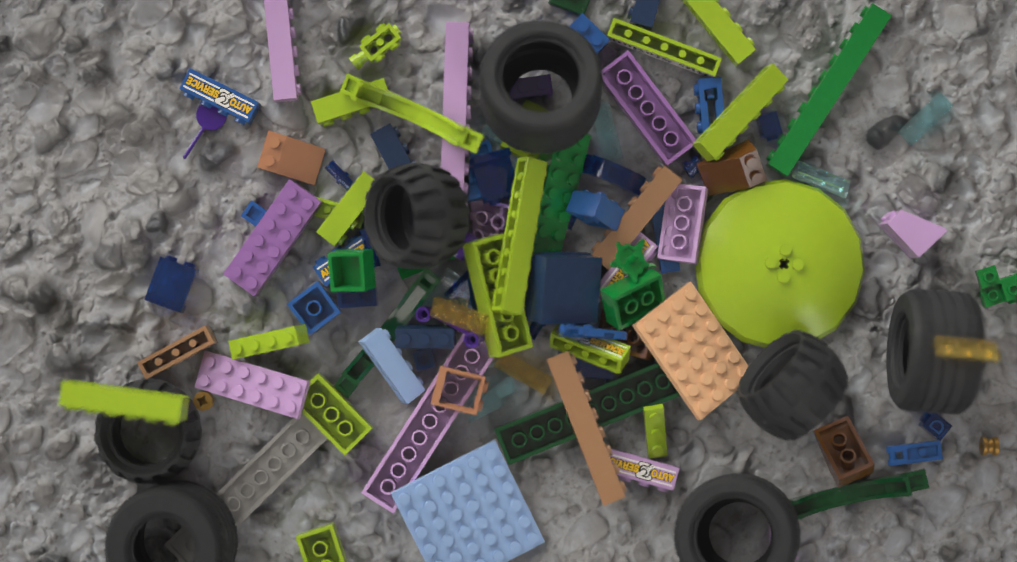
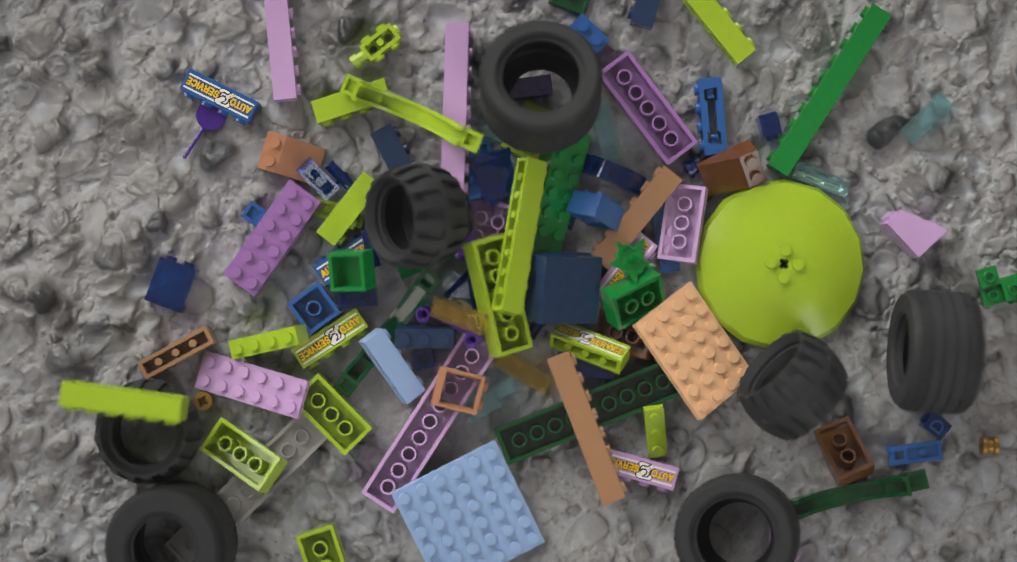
(243, 455): none -> lime brick
(317, 178): none -> clear blue brick
(330, 338): none -> brick
(589, 331): blue wing -> none
(663, 48): lime brick -> none
(740, 112): lime brick -> none
(966, 349): clear yellow plate -> none

